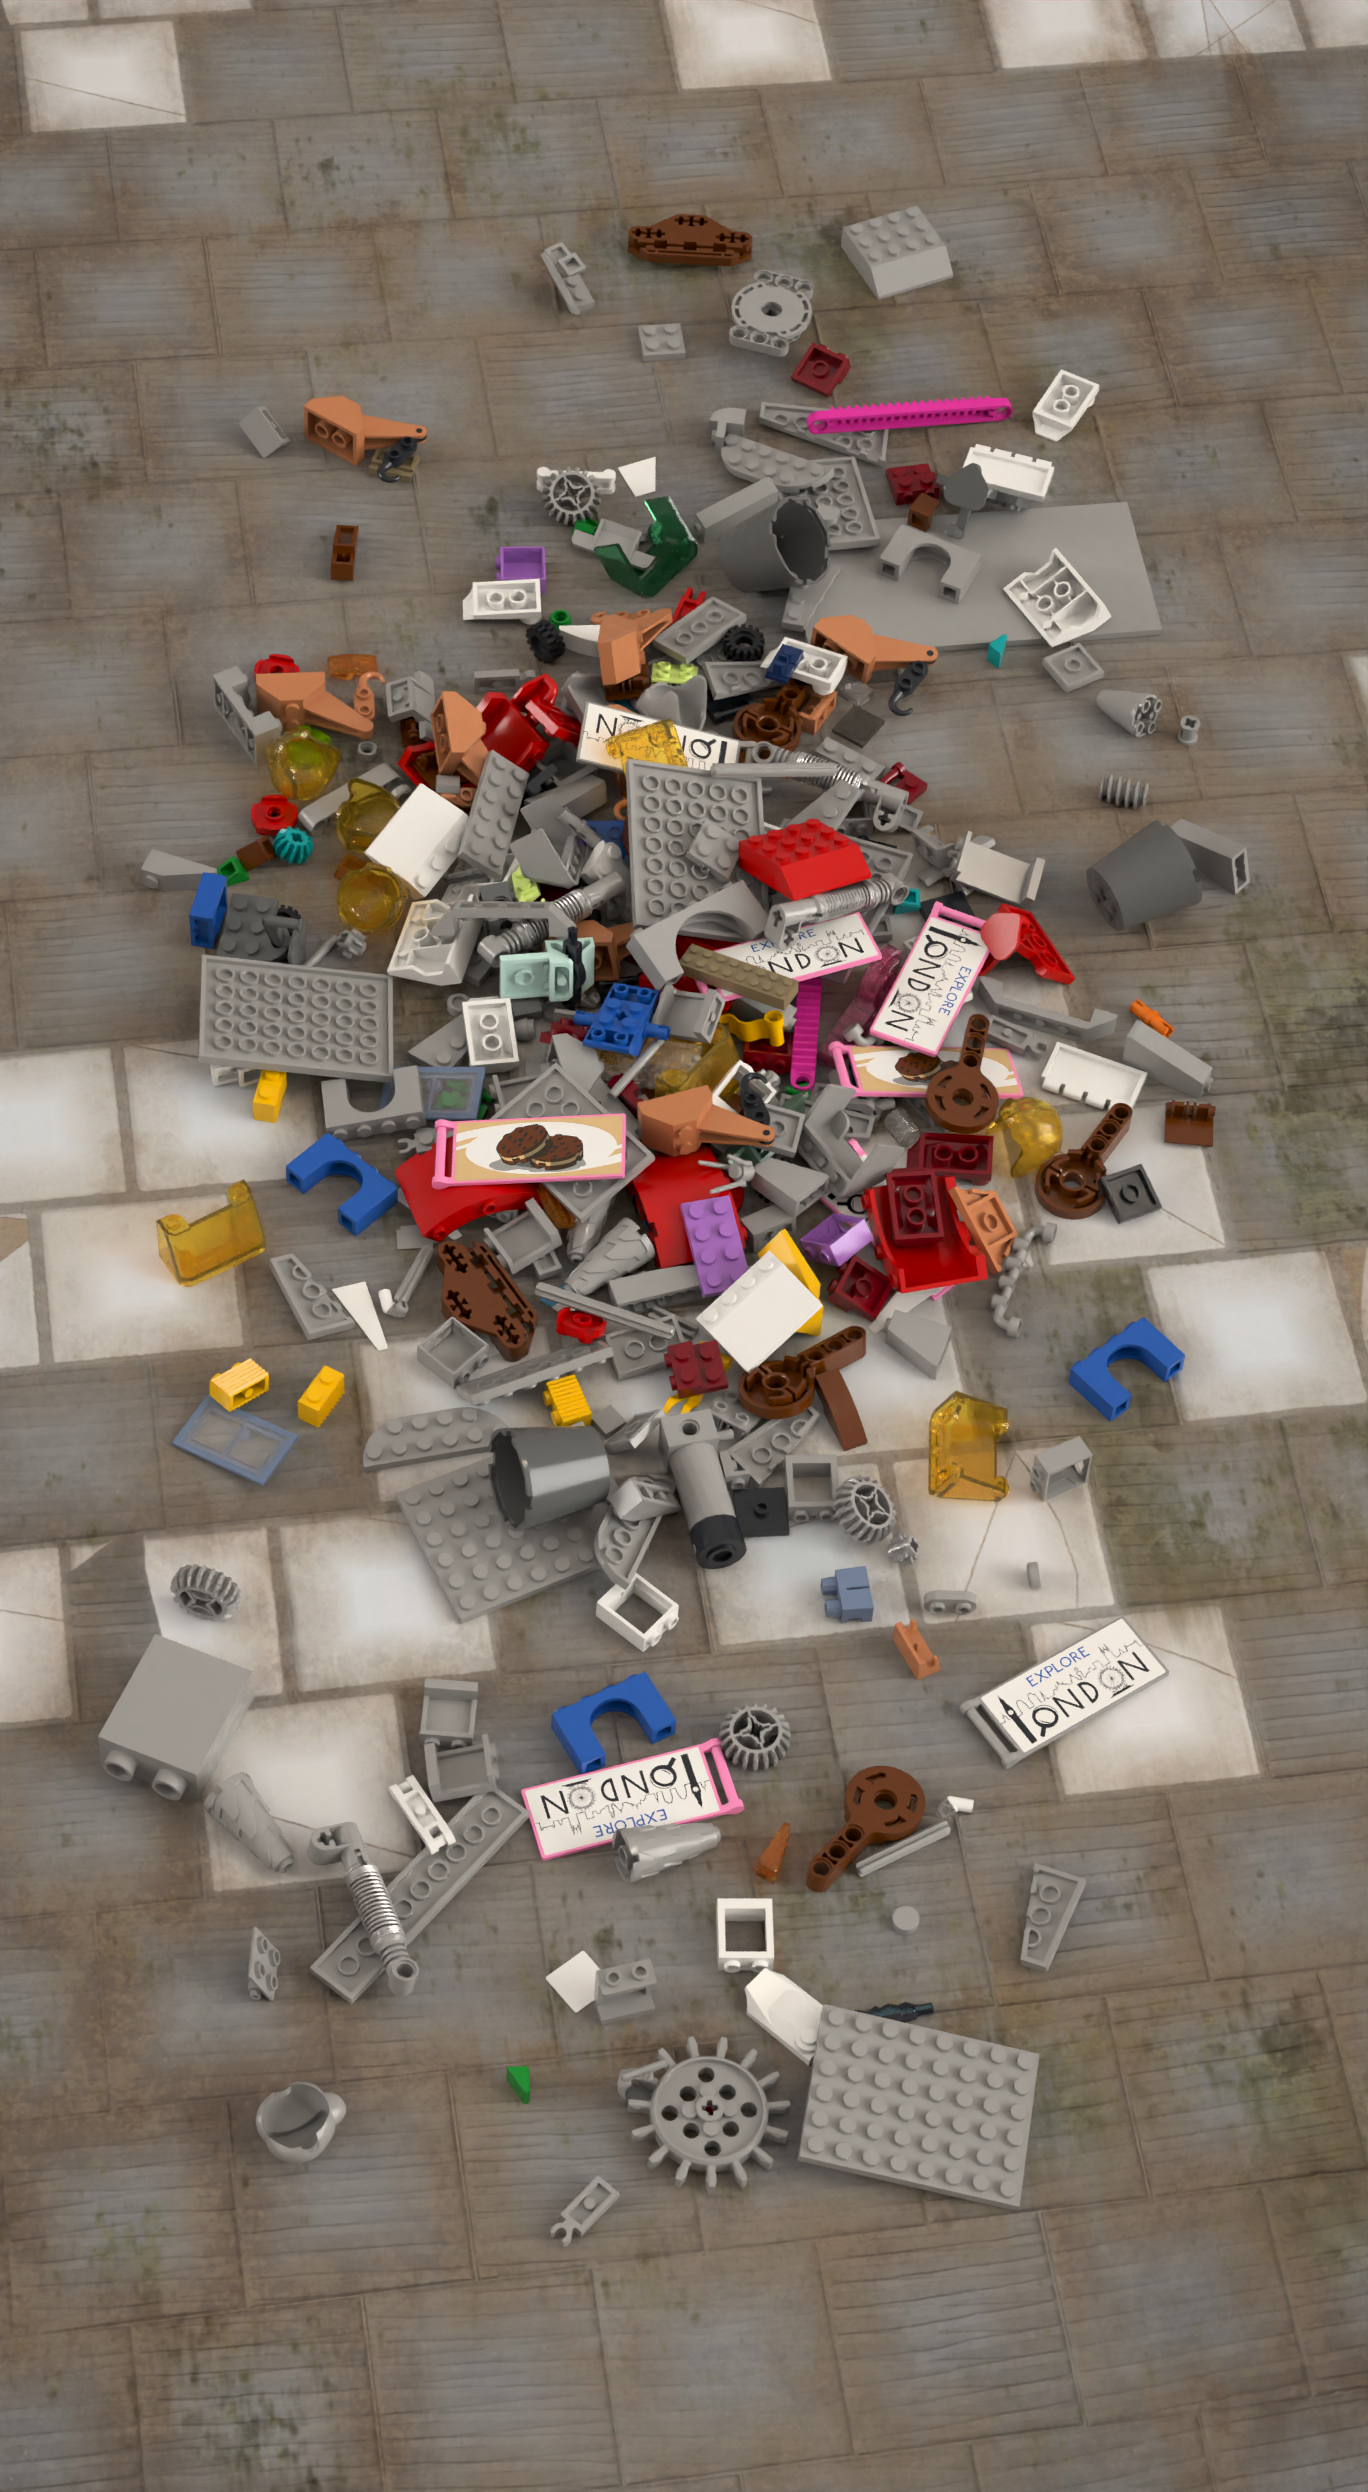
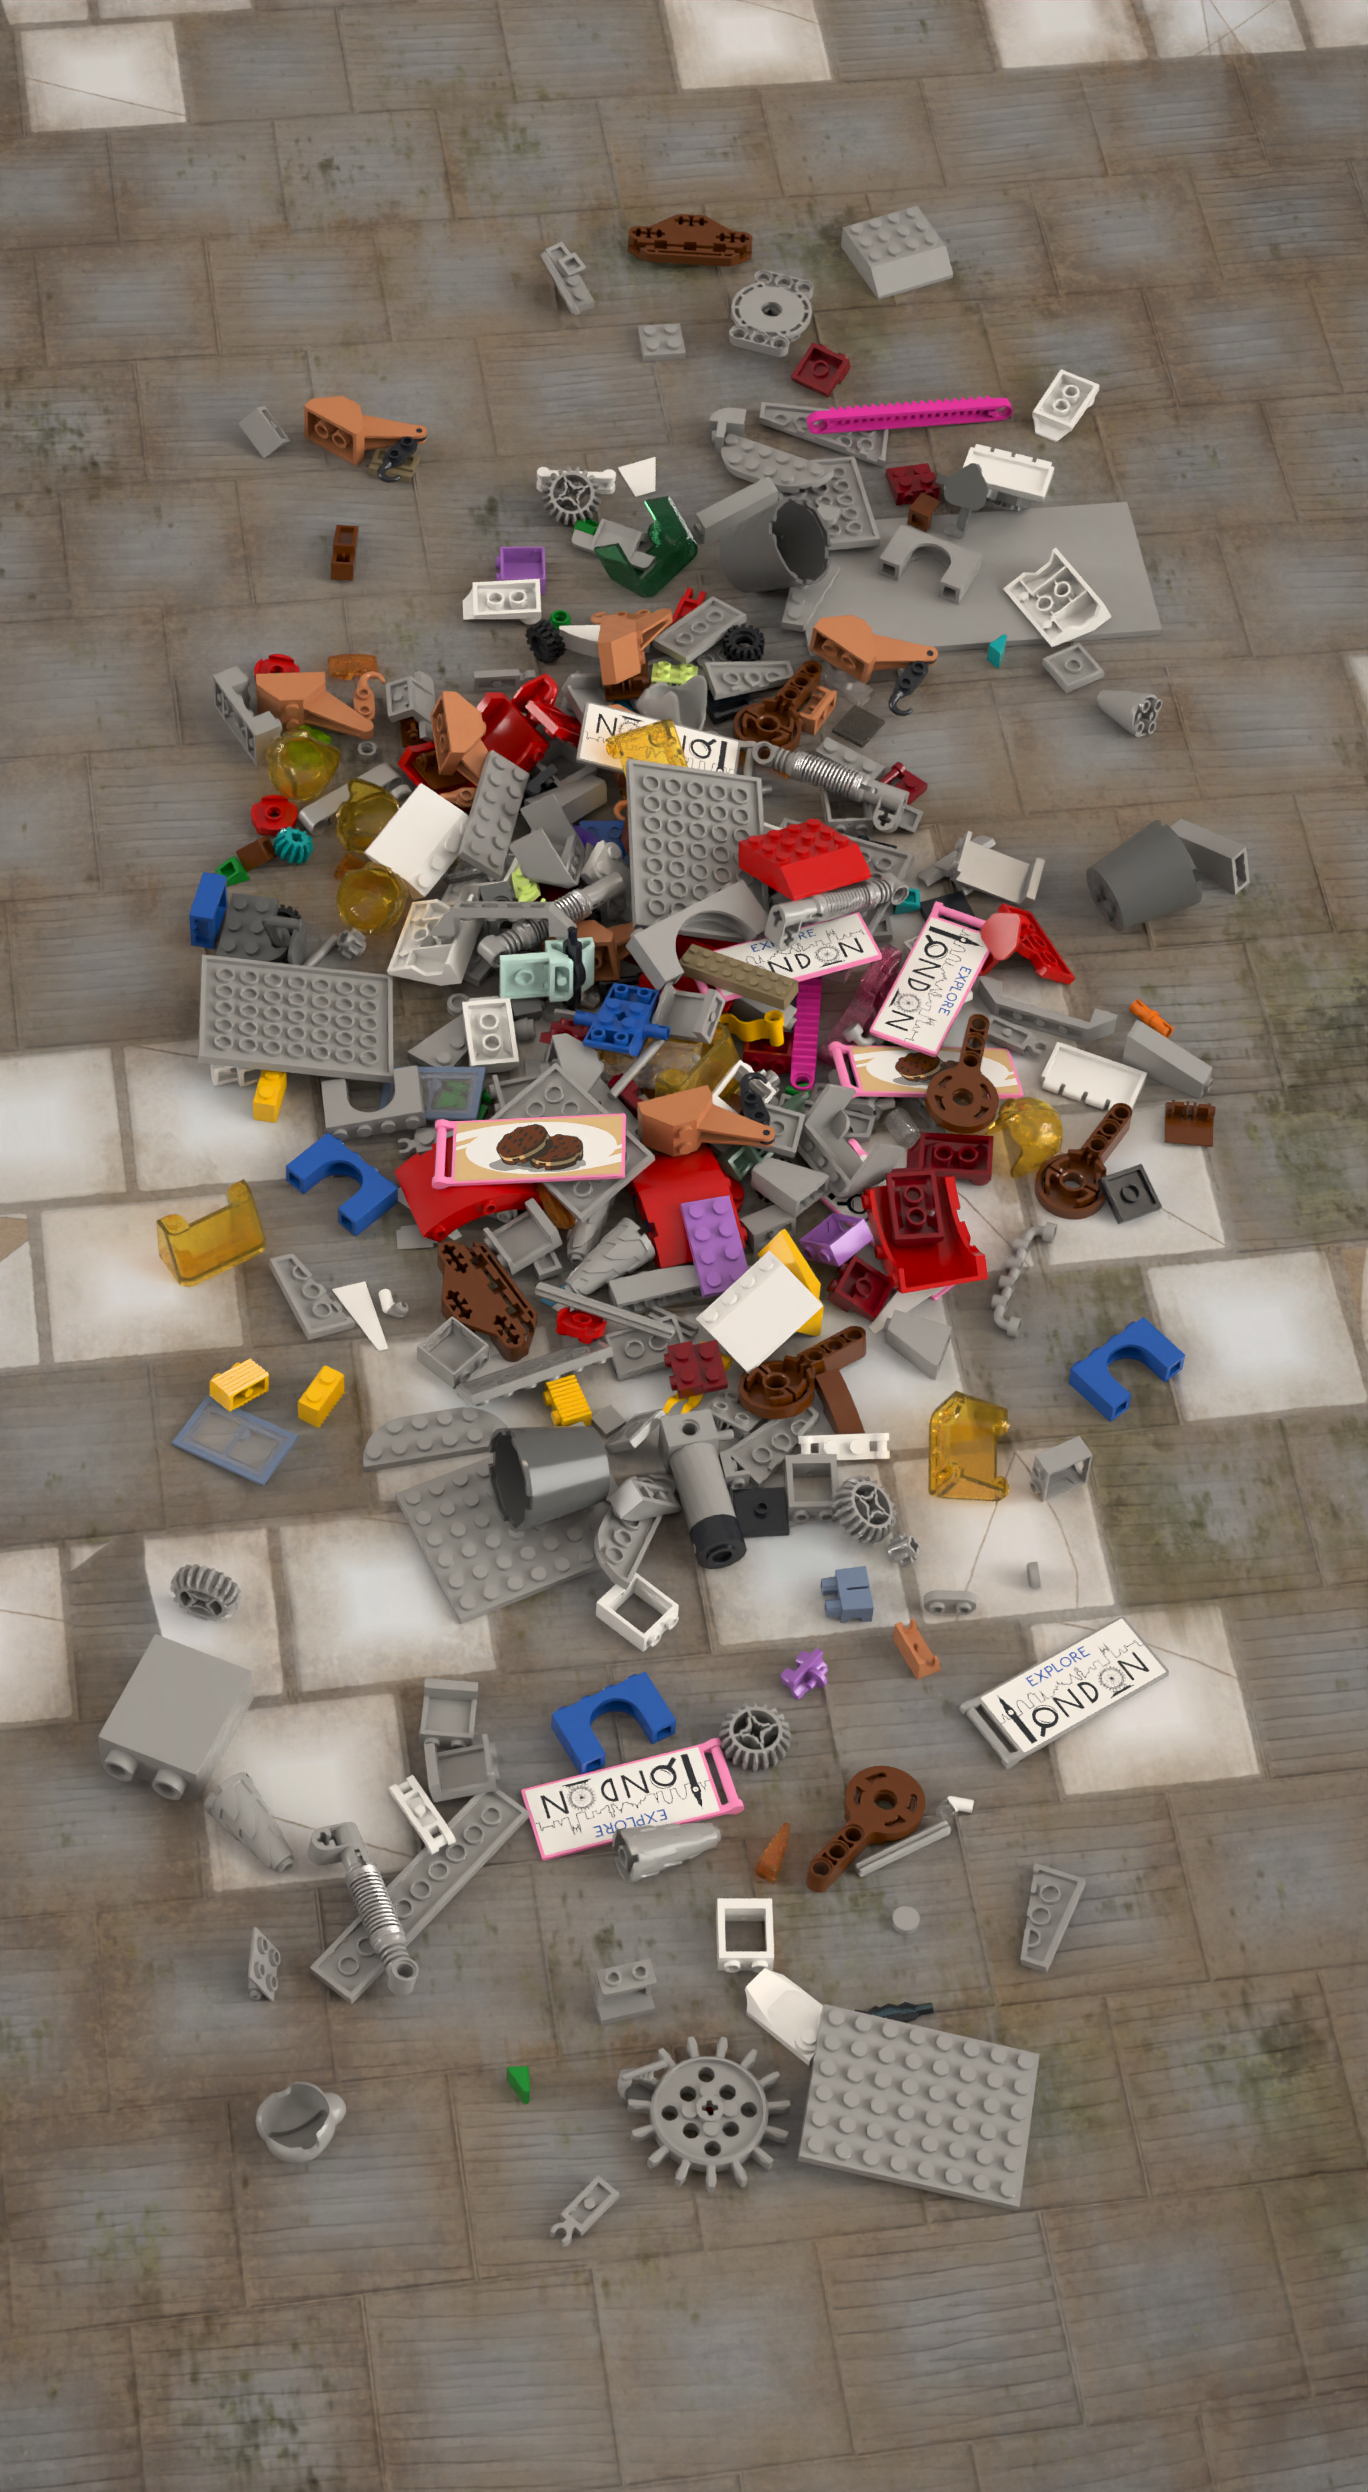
(172, 872): light grey slope -> none
(414, 1274): light grey axle -> none
(447, 784): light grey slope -> none
(575, 1981): white sticker -> none
(579, 827): light grey pin -> none
(714, 850): light grey plate -> none
(740, 1171): light grey plant -> none
(773, 769): light grey axle -> none
(784, 664): dark blue plate -> none
(807, 1675): none -> medium lavender hips
(817, 667): white slope -> none
(831, 806): light grey wing -> none
(847, 1445): none -> white plate
(932, 848): light grey hinge -> none
(986, 1223): nougat wing -> none
(1122, 791): light grey piece -> none
(1189, 727): light grey bush -> none

